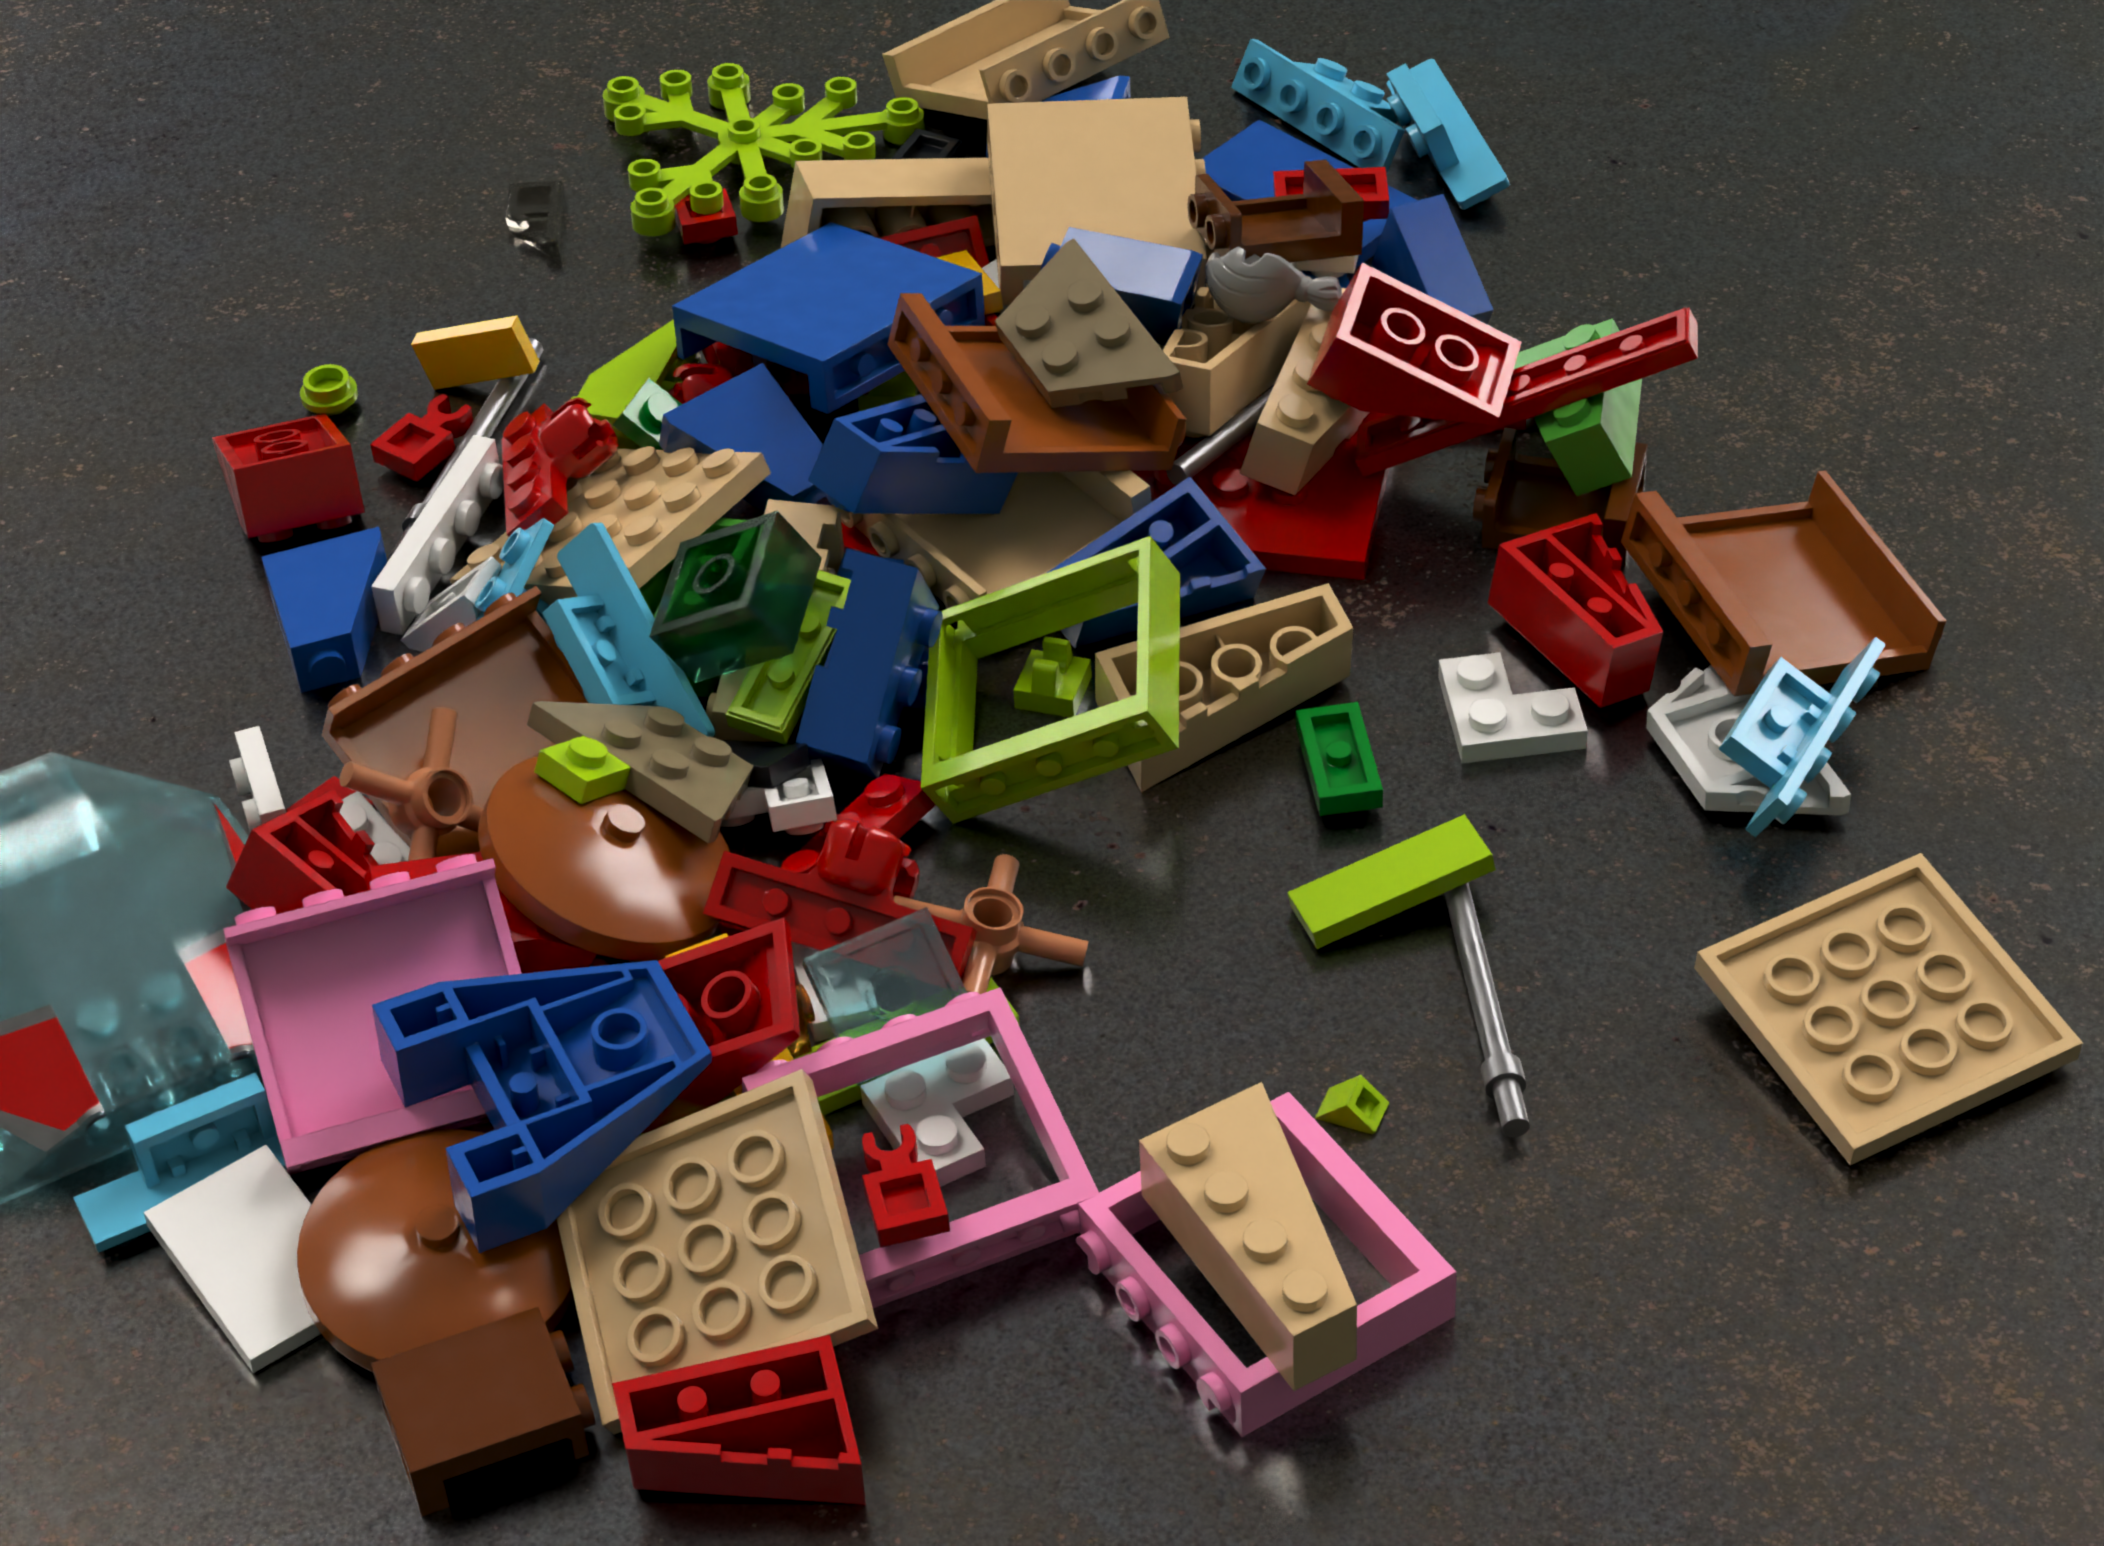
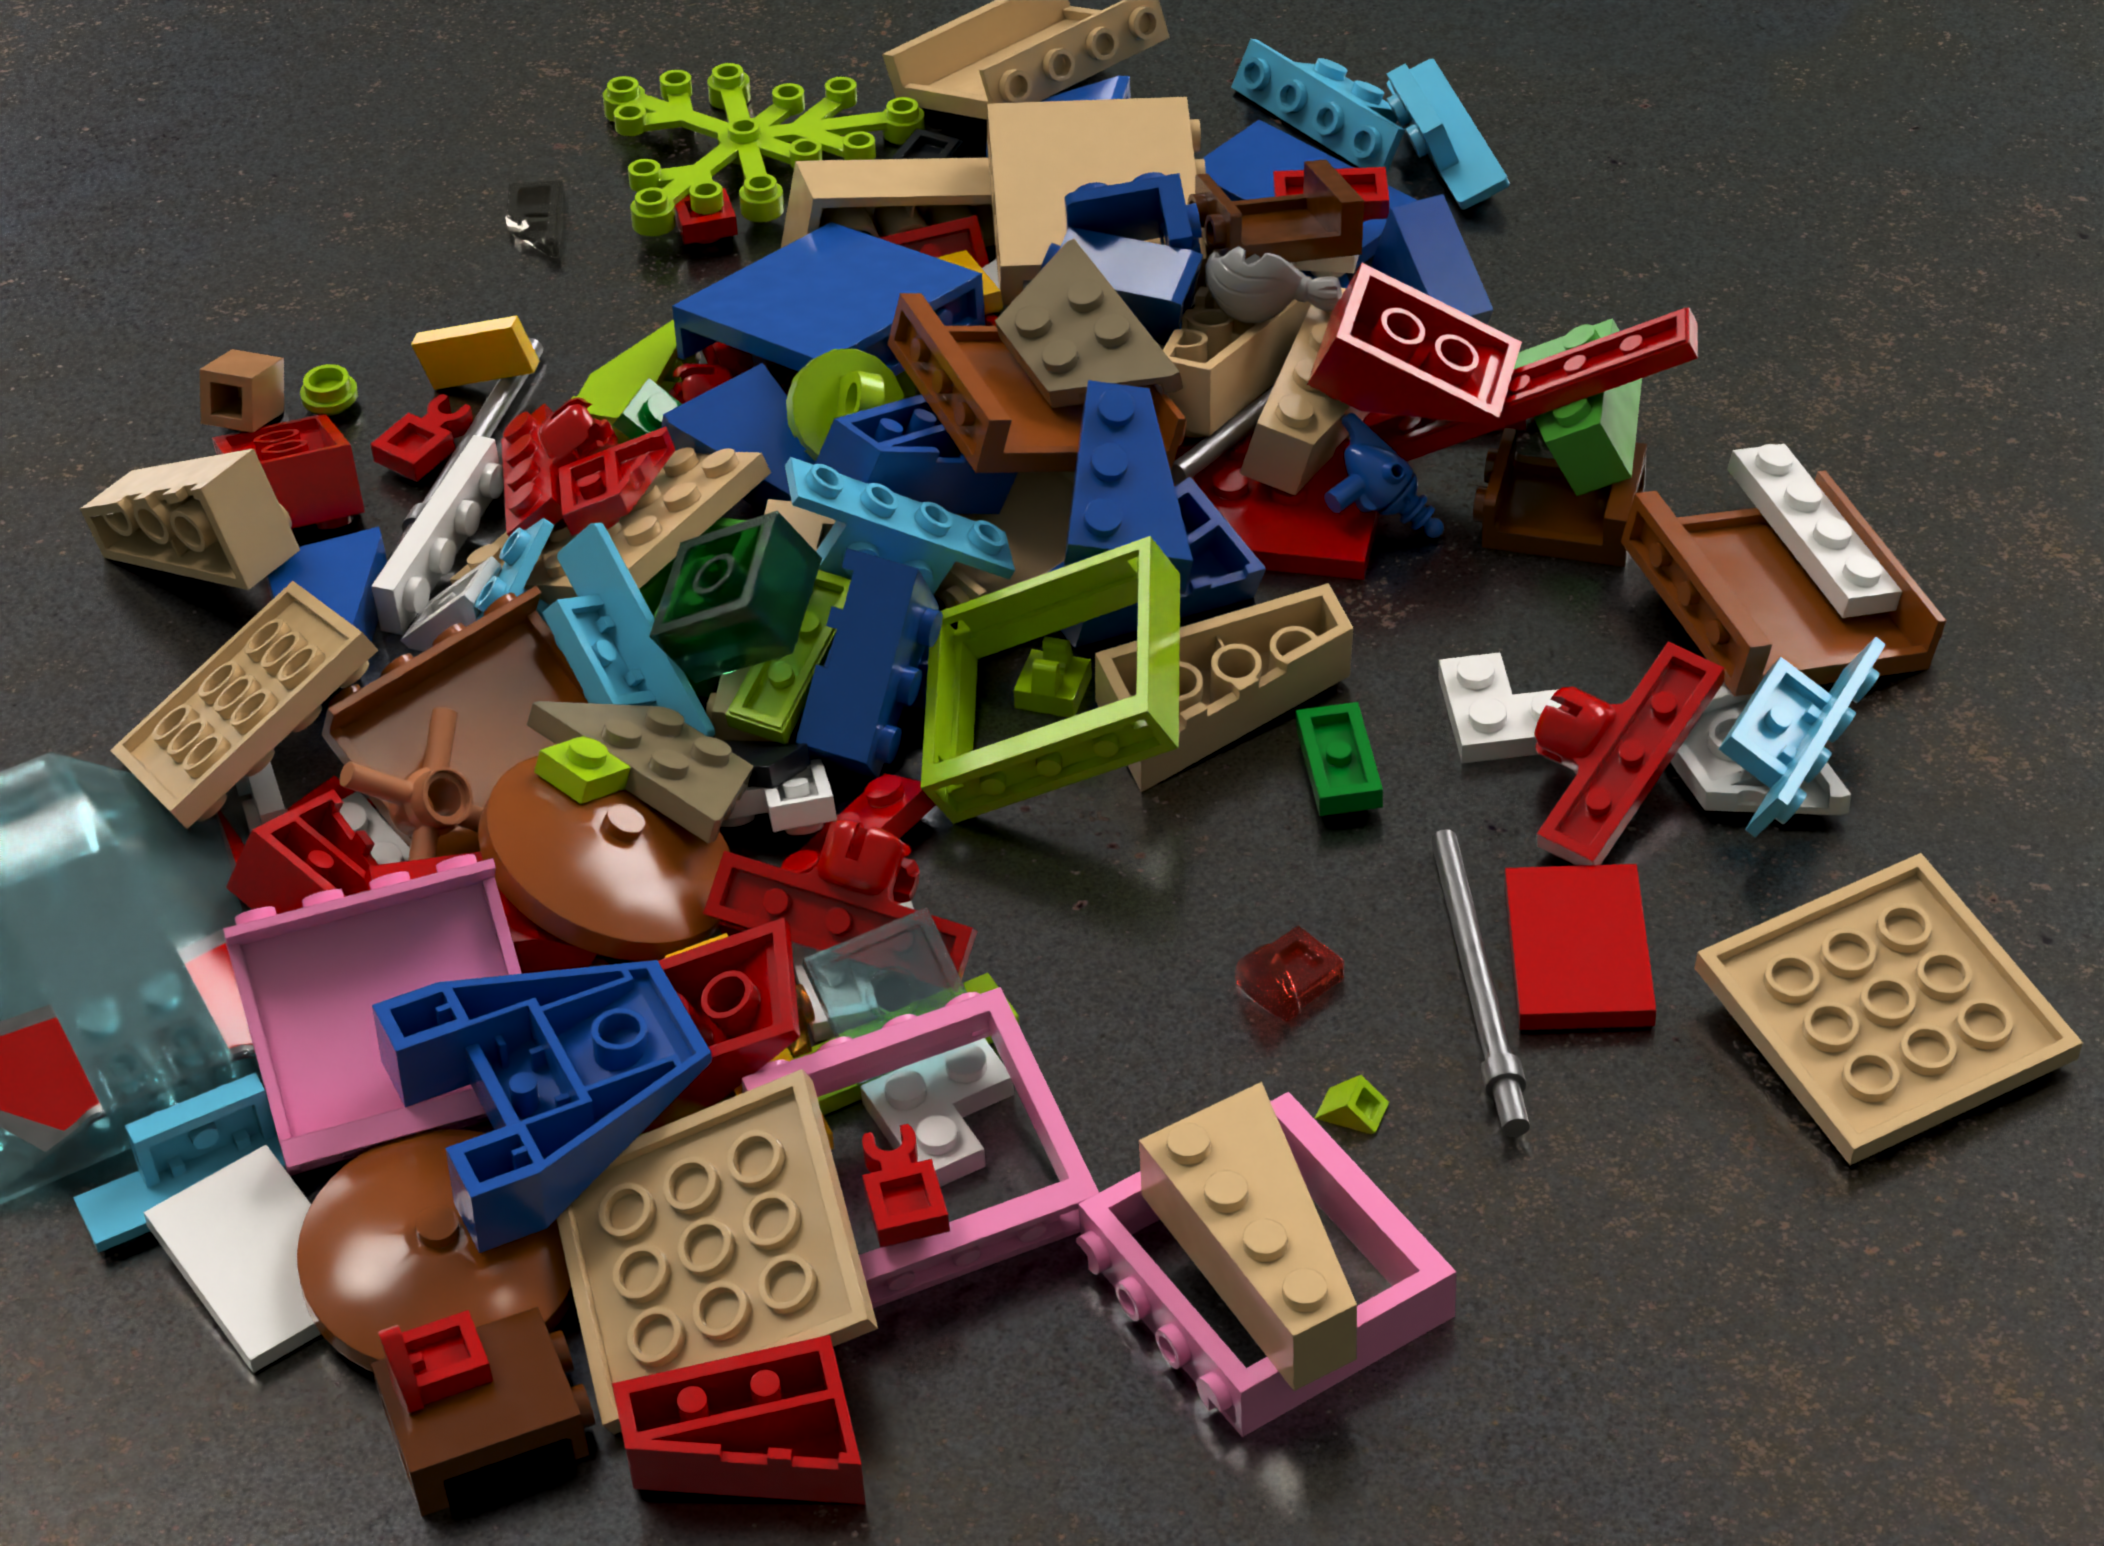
(196, 520): none -> tan wedge
(242, 390): none -> medium nougat brick
(244, 703): none -> tan plate
(435, 1360): none -> red tile
(612, 480): none -> red wing
(835, 387): none -> lime tile
(894, 526): none -> medium azure bracket
(1000, 928): nougat bar -> none
(1123, 480): none -> blue wedge
(1138, 210): none -> blue bracket
(1289, 973): none -> clear red tile
(1380, 481): none -> blue piece
(1391, 881): lime tile -> none
(1578, 609): red wedge -> none
(1579, 947): none -> red tile
(1618, 750): none -> red plate
(1814, 530): none -> white plate

